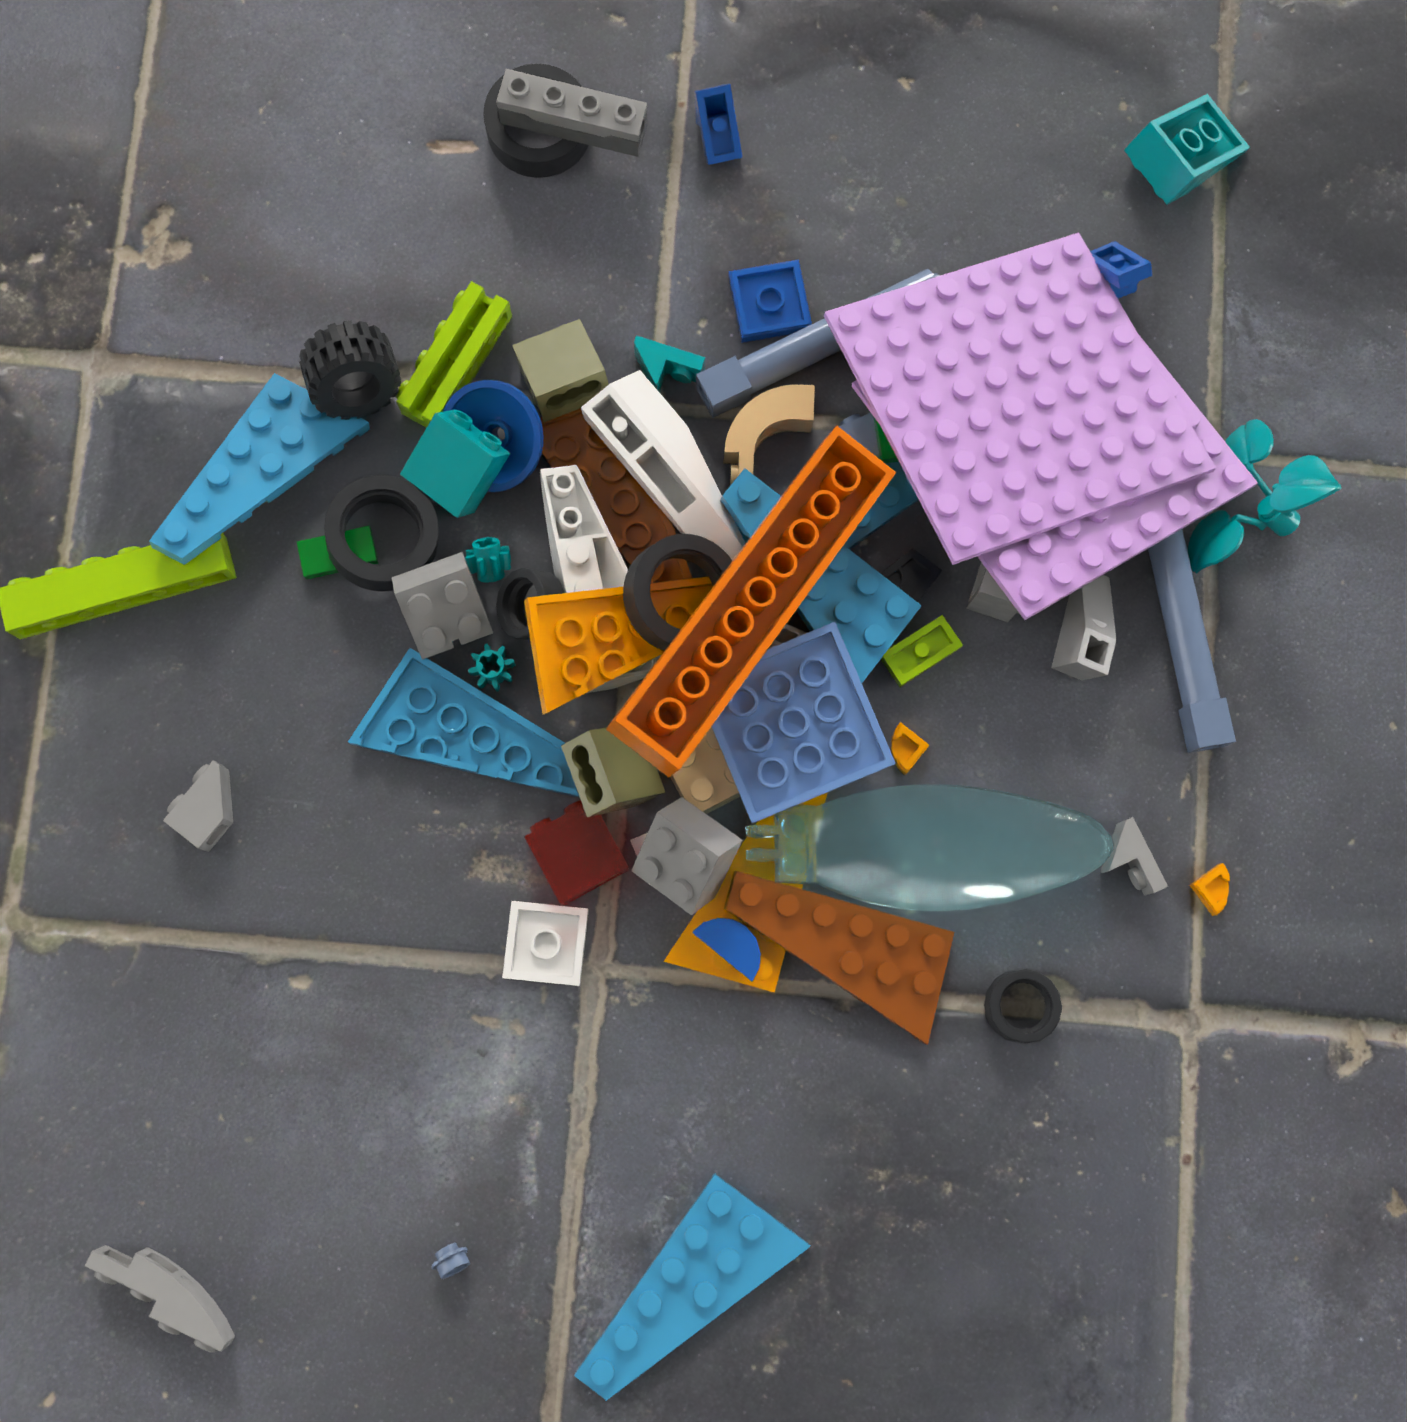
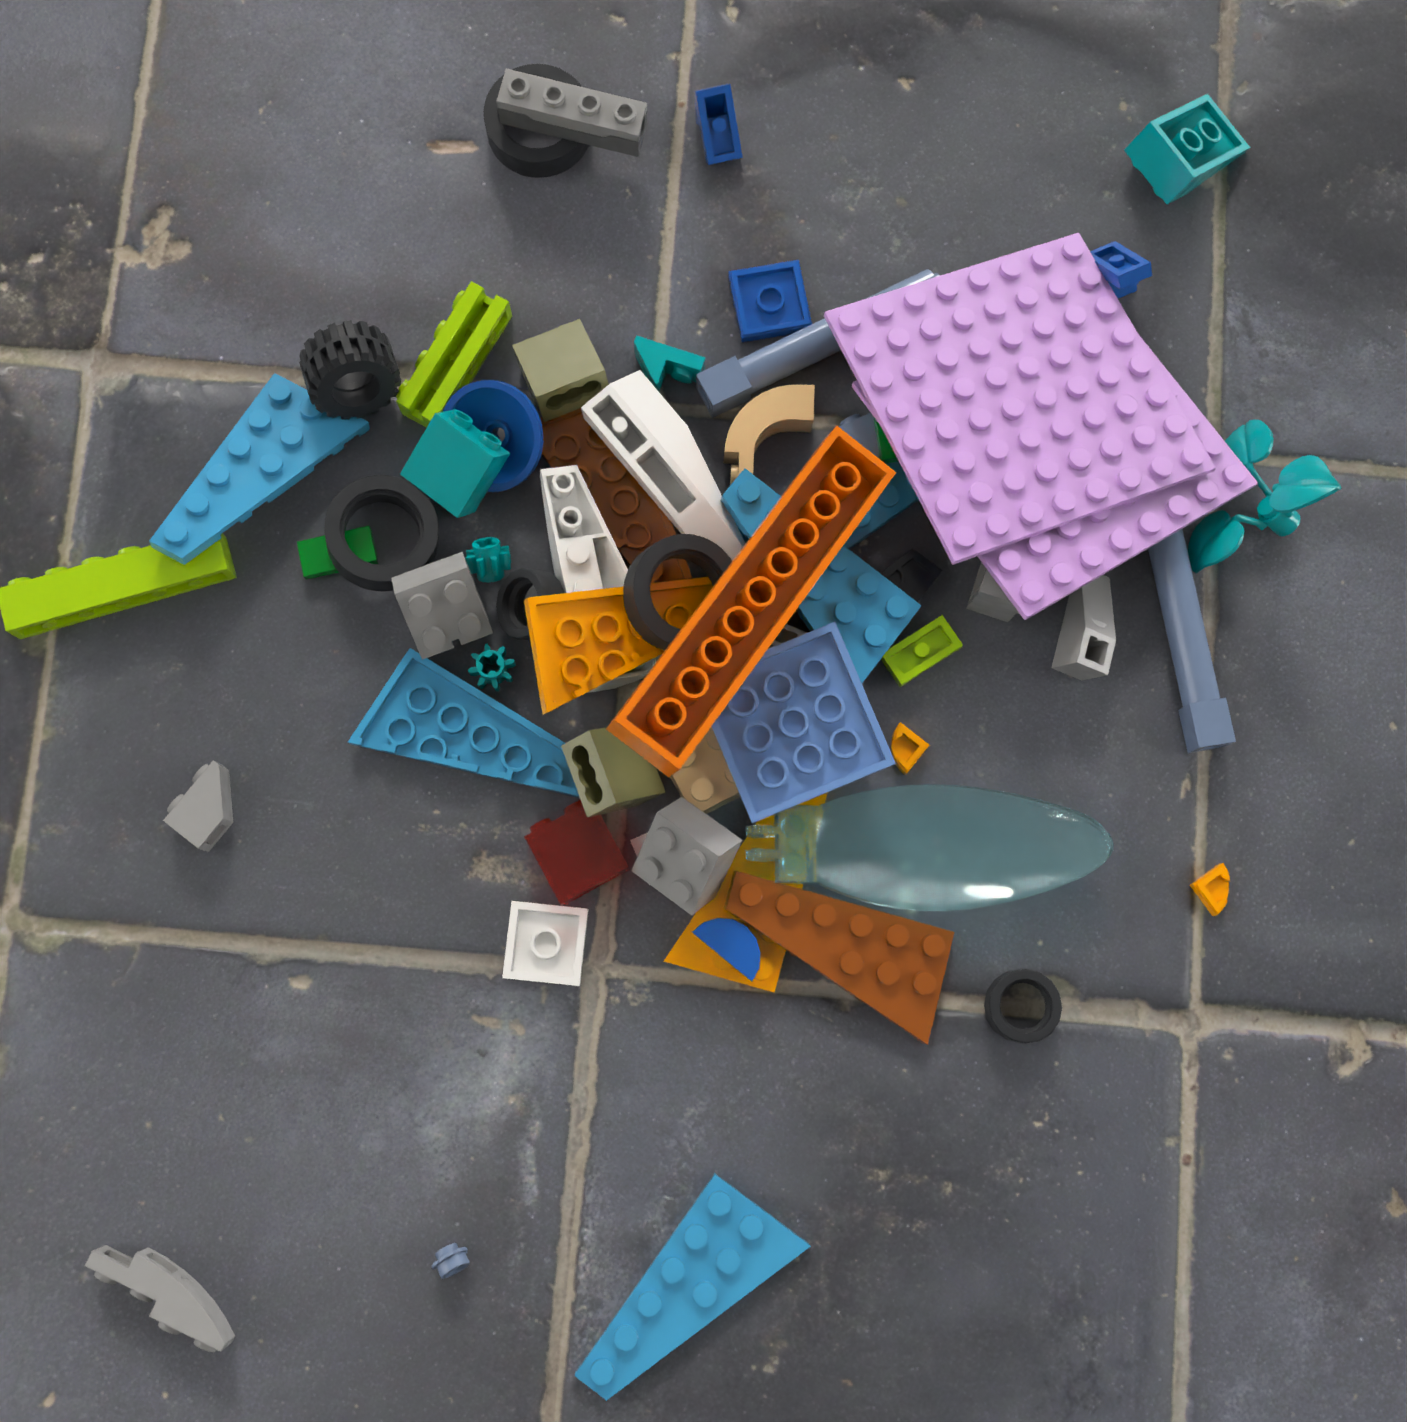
(1132, 848): light grey slope -> none

